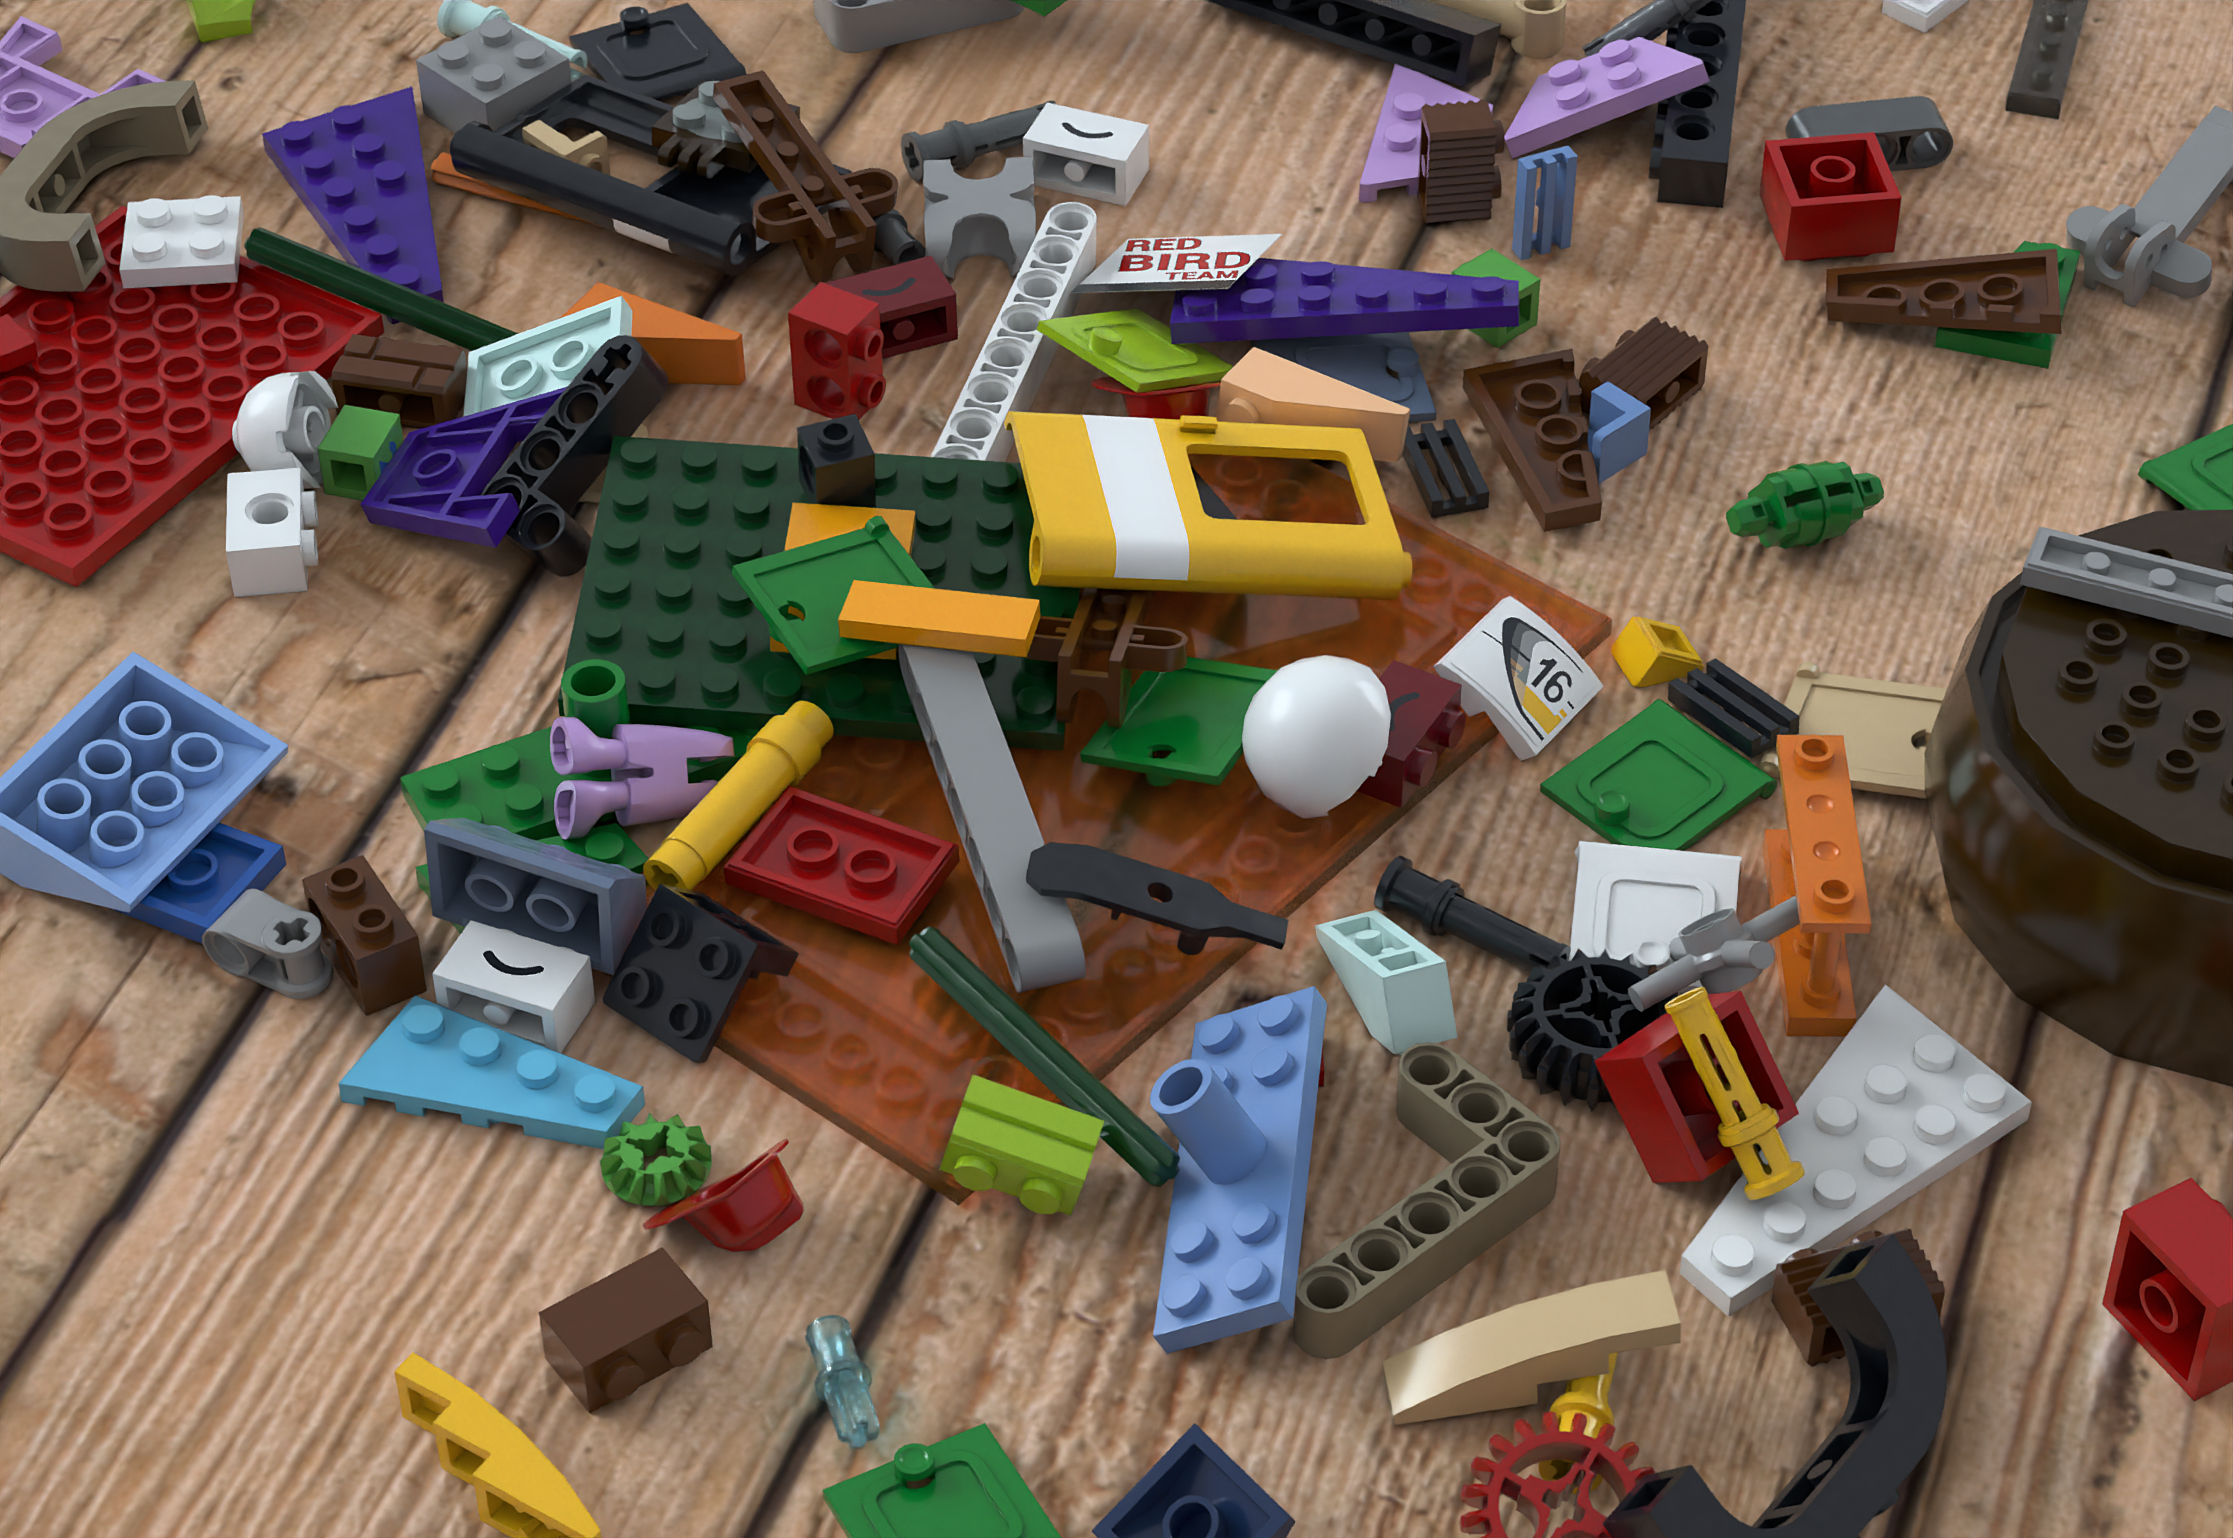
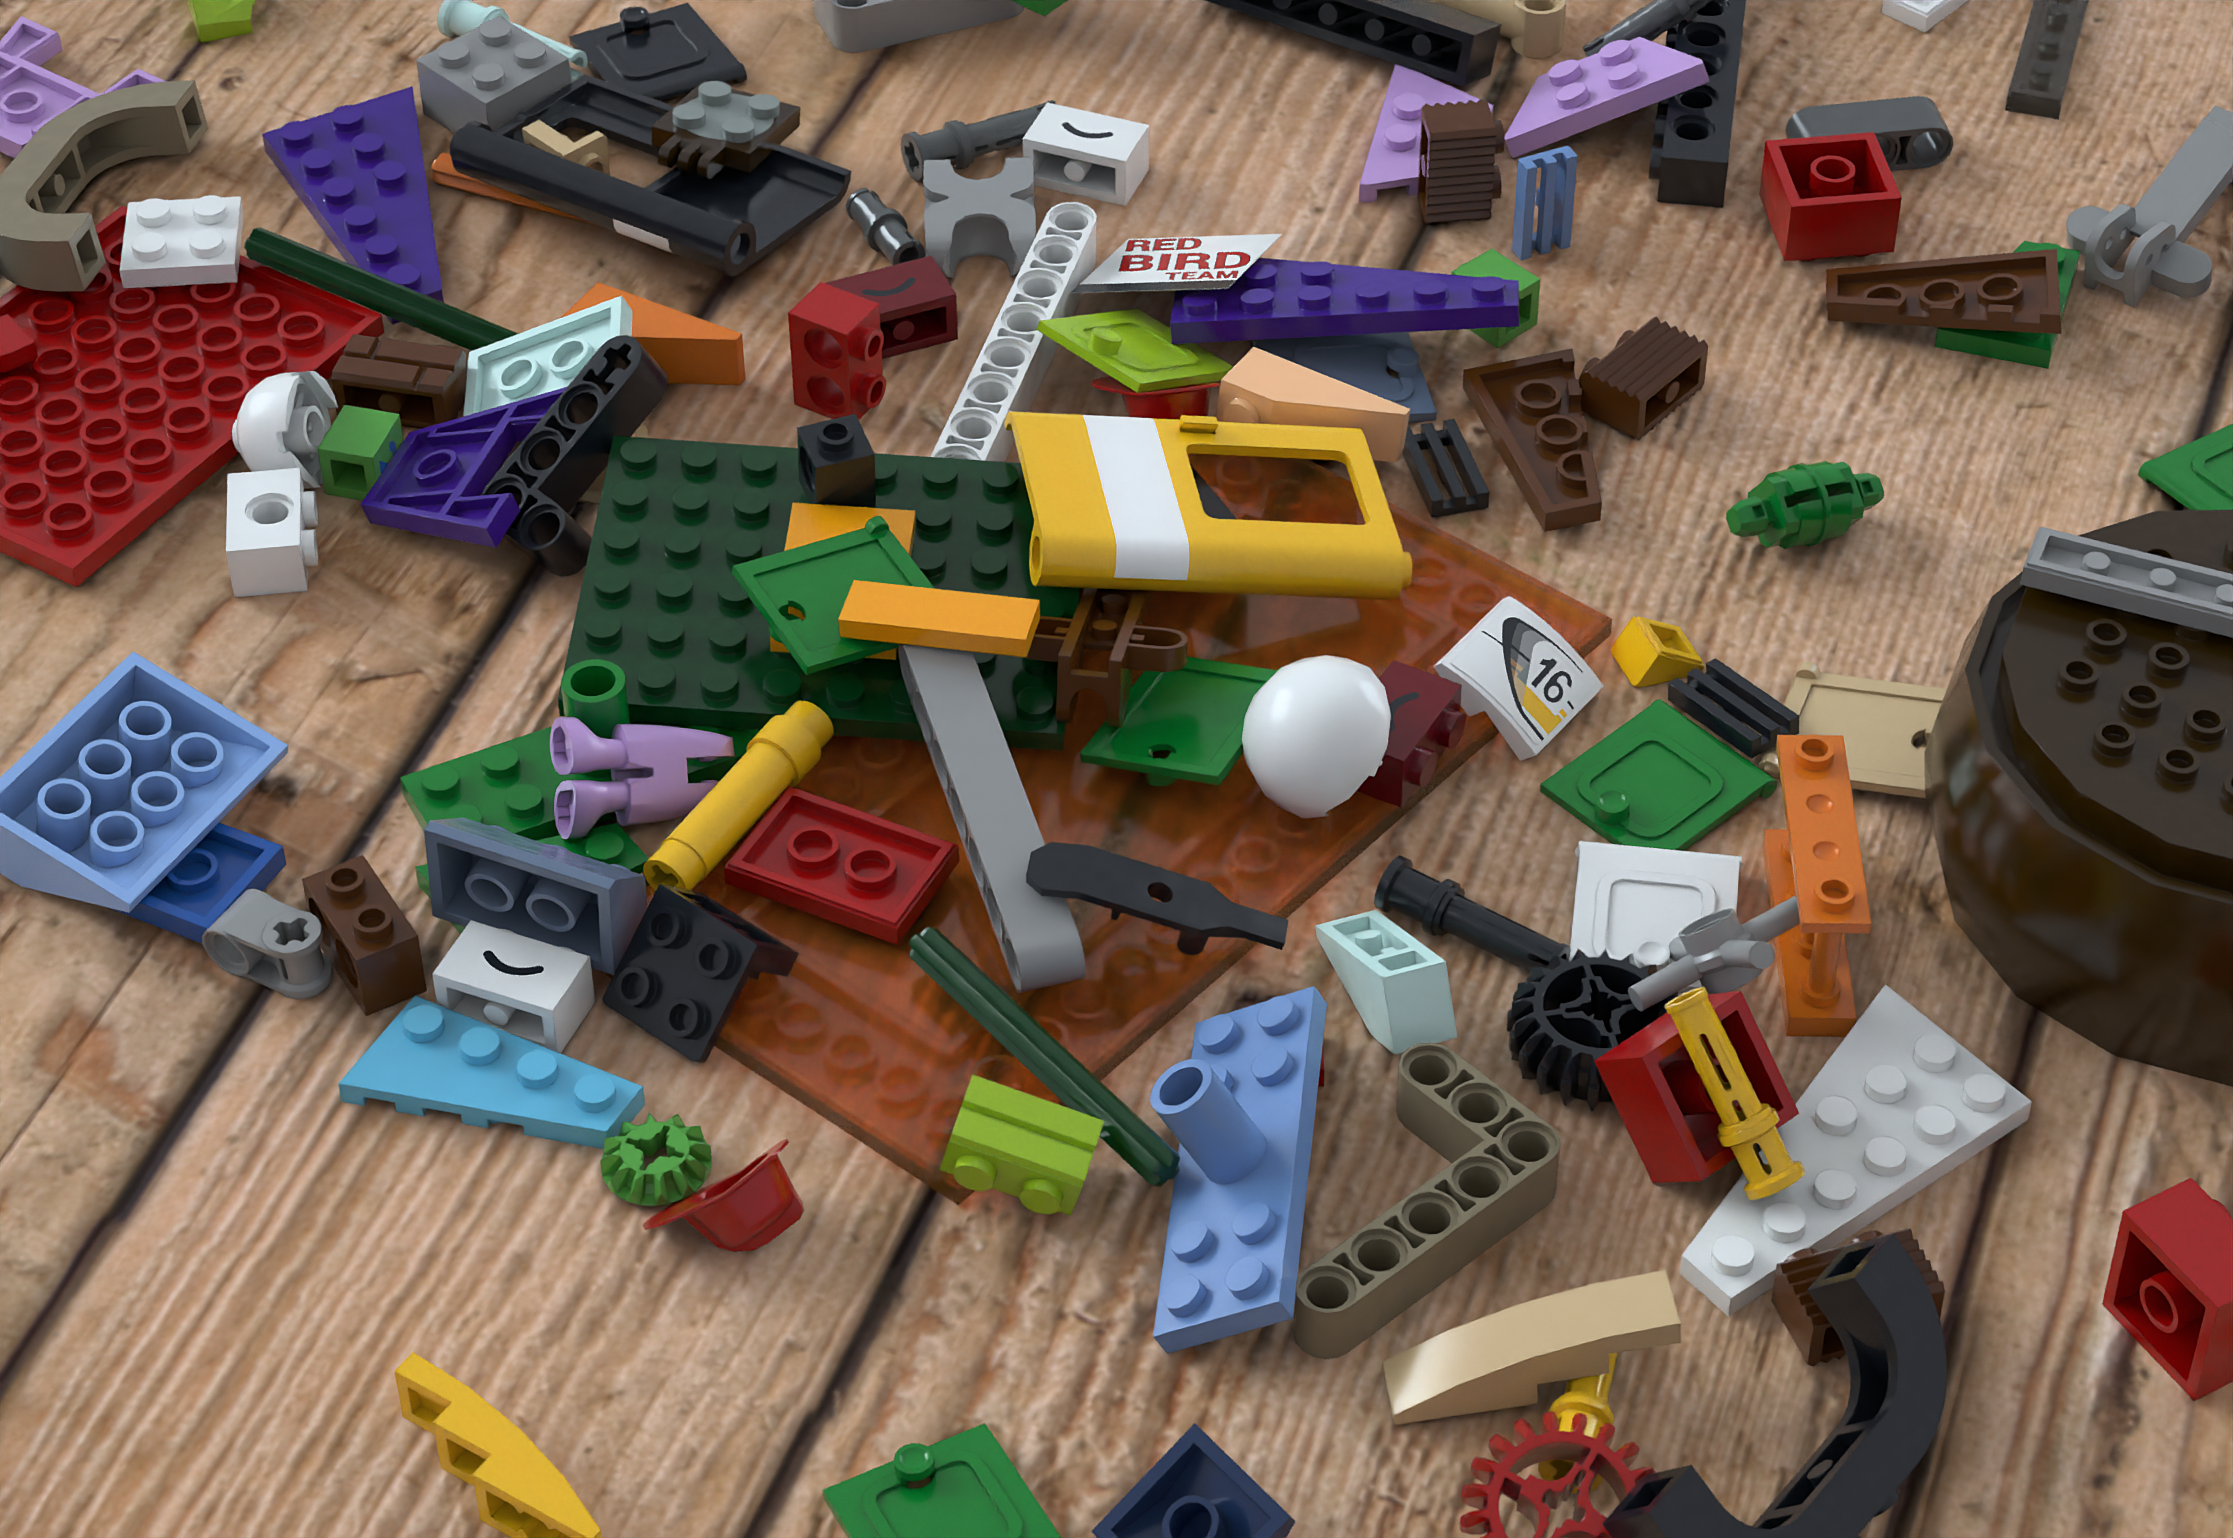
(626, 1330): reddish brown brick -> none
(804, 181): reddish brown piece -> none
(842, 1380): clear light blue axle -> none
(1616, 430): medium blue panel -> none

